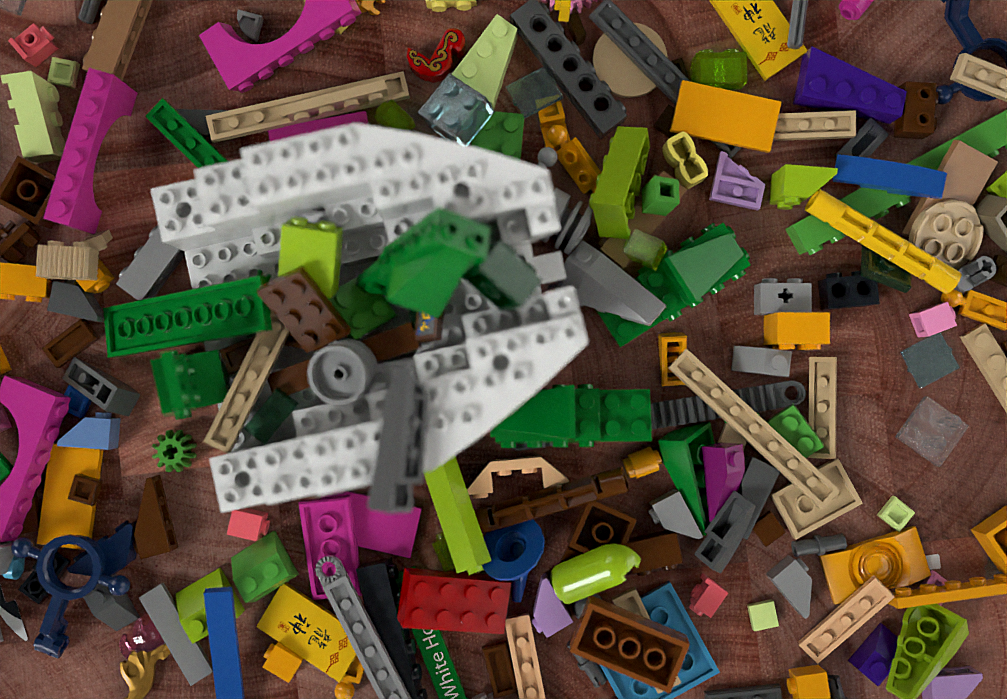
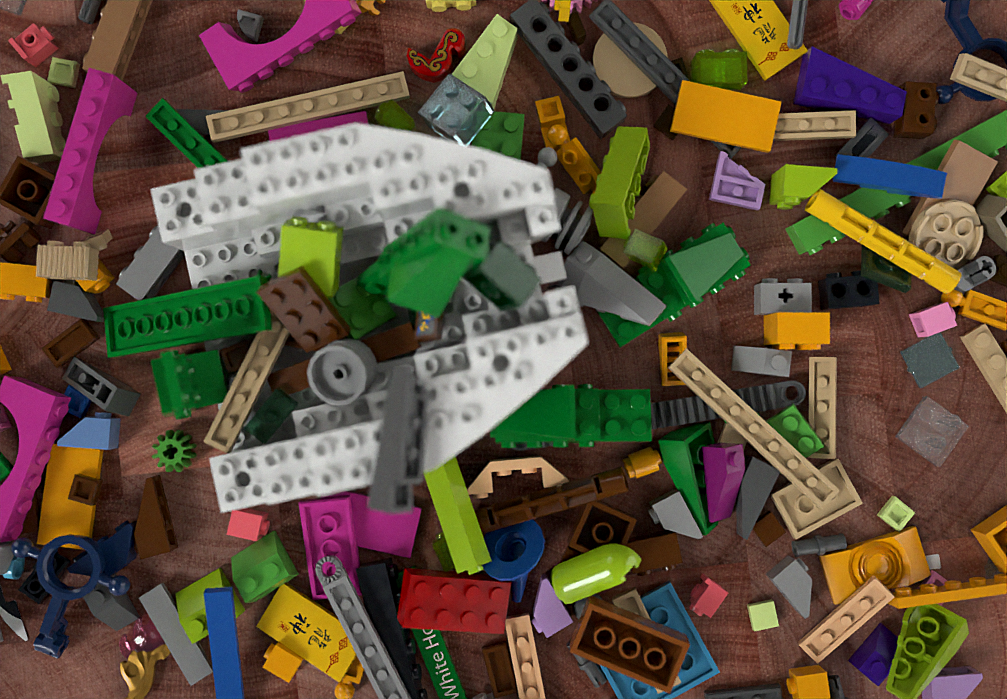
(327, 104): tan plate -> none
(534, 92): clear light blue piece -> none
(660, 196): bright green brick -> none
(681, 155): light yellow brick -> none
(725, 532): dark grey slope -> none

